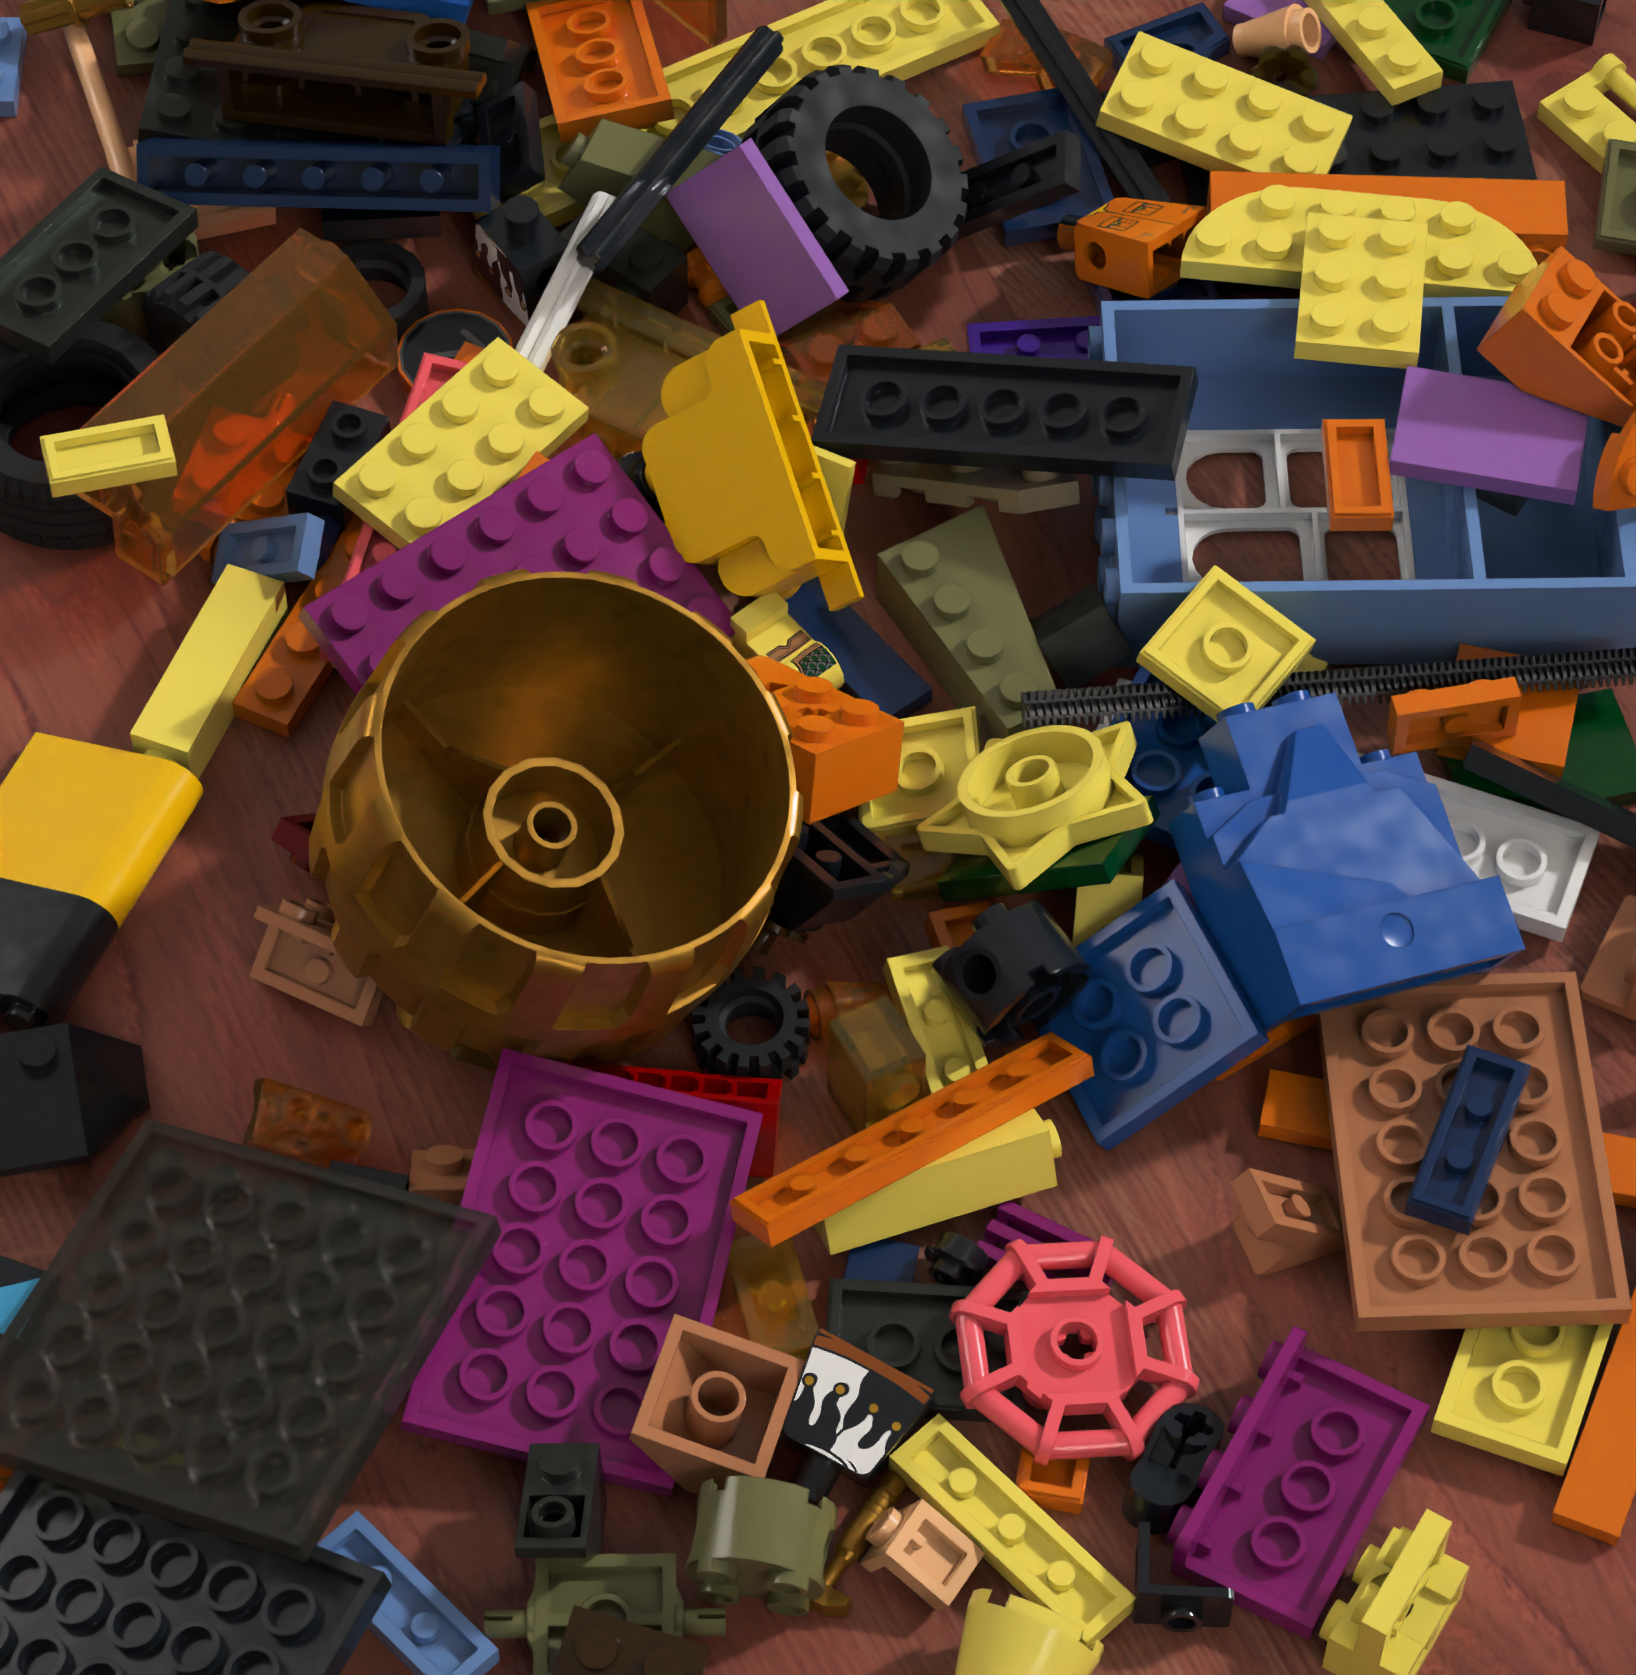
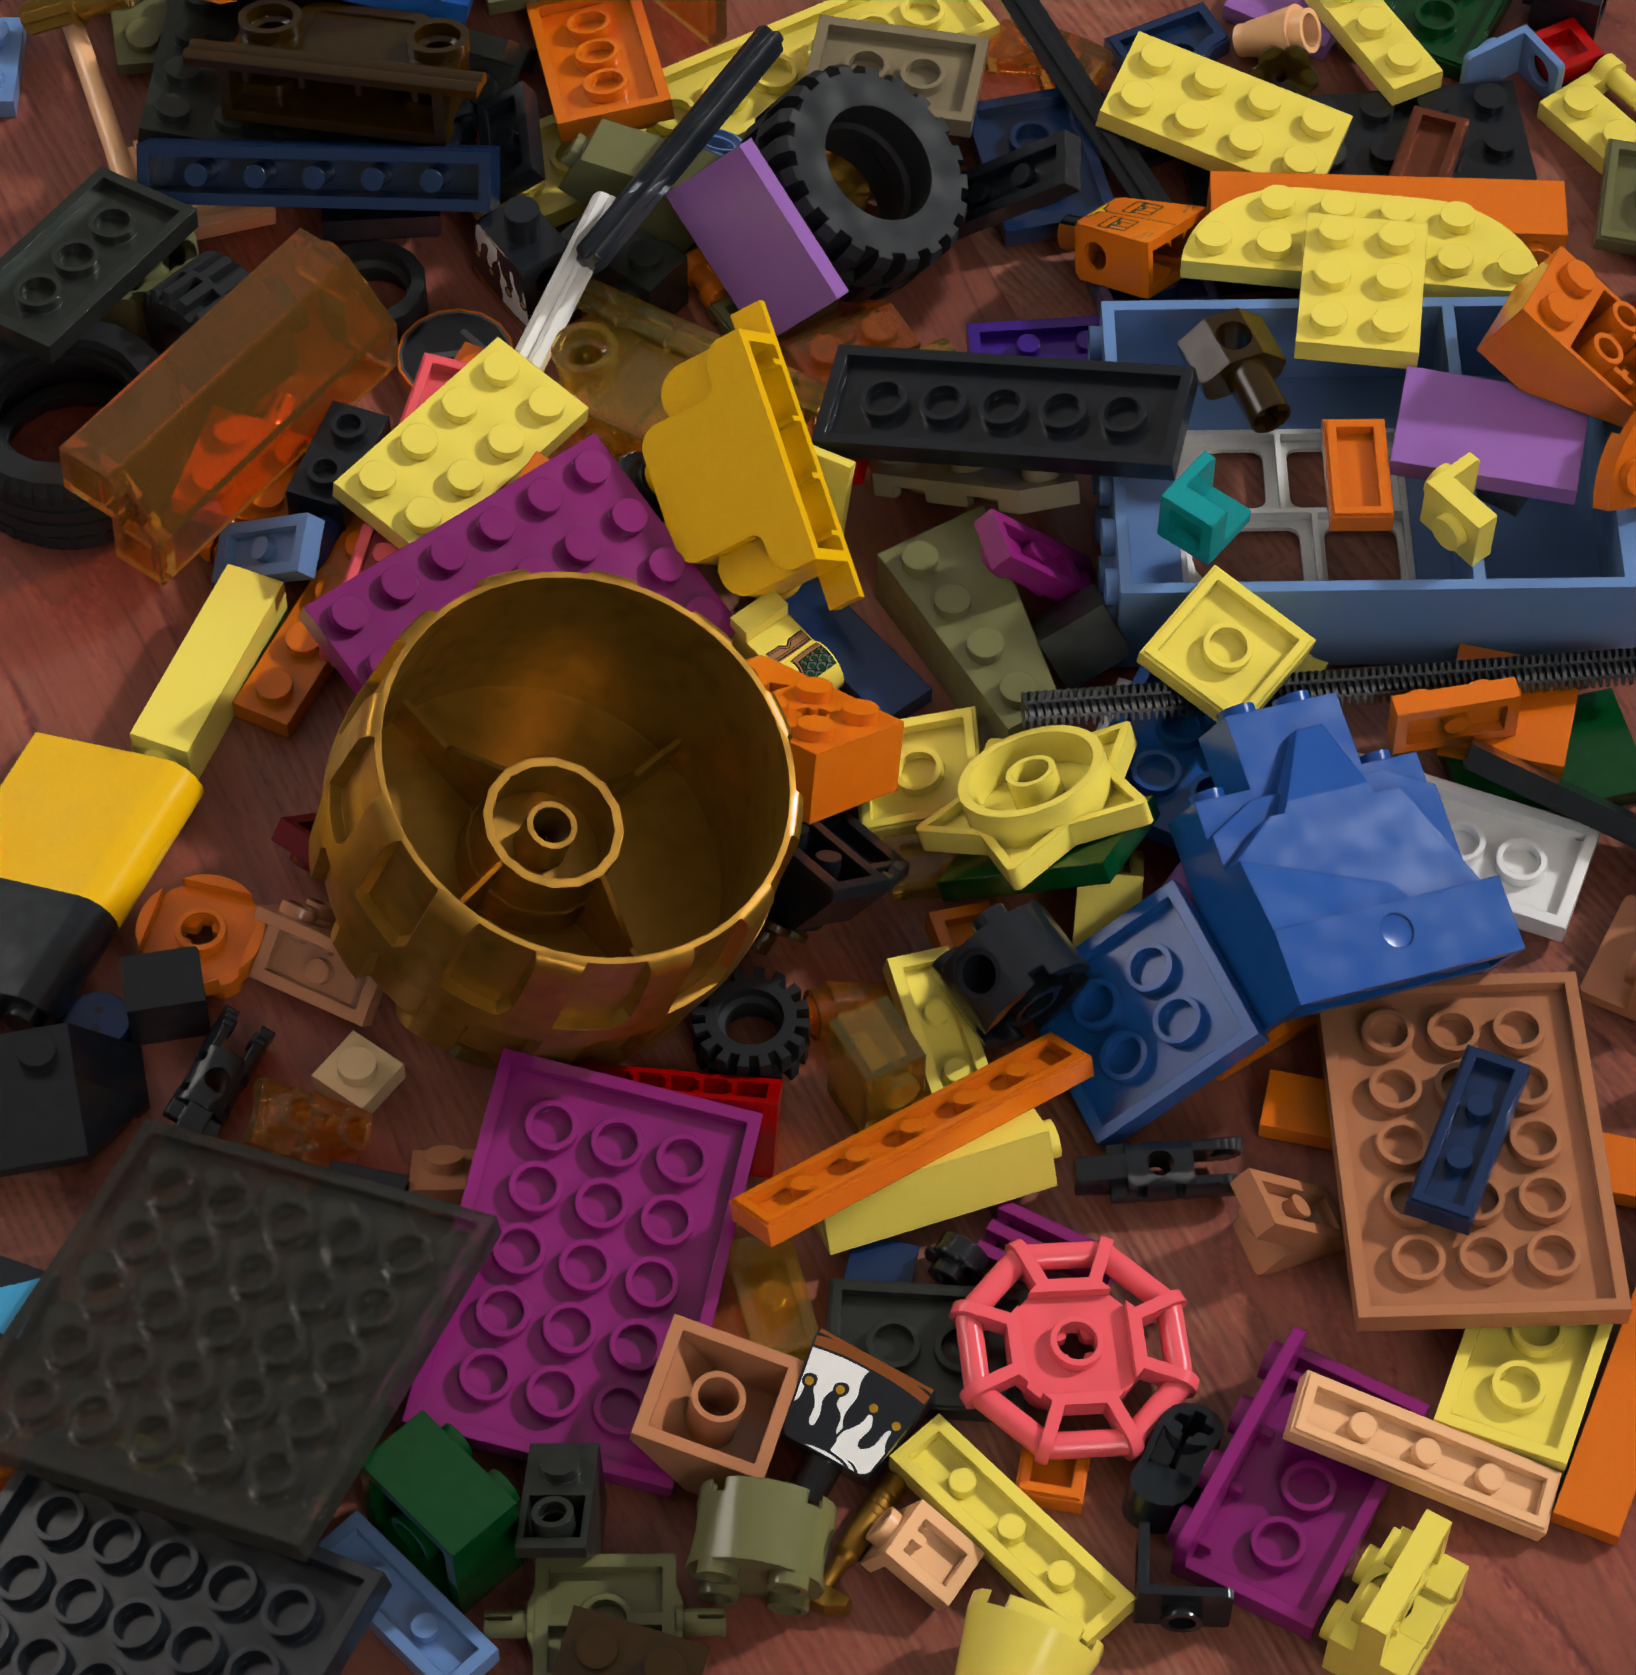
(100, 1013): none -> dark blue tile
(108, 456): light yellow tile -> none
(165, 995): none -> black panel
(207, 1110): none -> black hinge
(212, 903): none -> orange plate
(358, 1074): none -> tan plate
(443, 1509): none -> dark green brick
(935, 63): none -> dark tan plate
(1032, 557): none -> magenta plate
(1127, 1174): none -> black hinge
(1199, 515): none -> teal panel
(1240, 359): none -> dark brown piece
(1422, 1455): none -> light nougat tile
(1430, 144): none -> copper tile
(1454, 512): none -> light yellow bracket
(1512, 54): none -> medium blue bracket
(1572, 46): none -> red plate

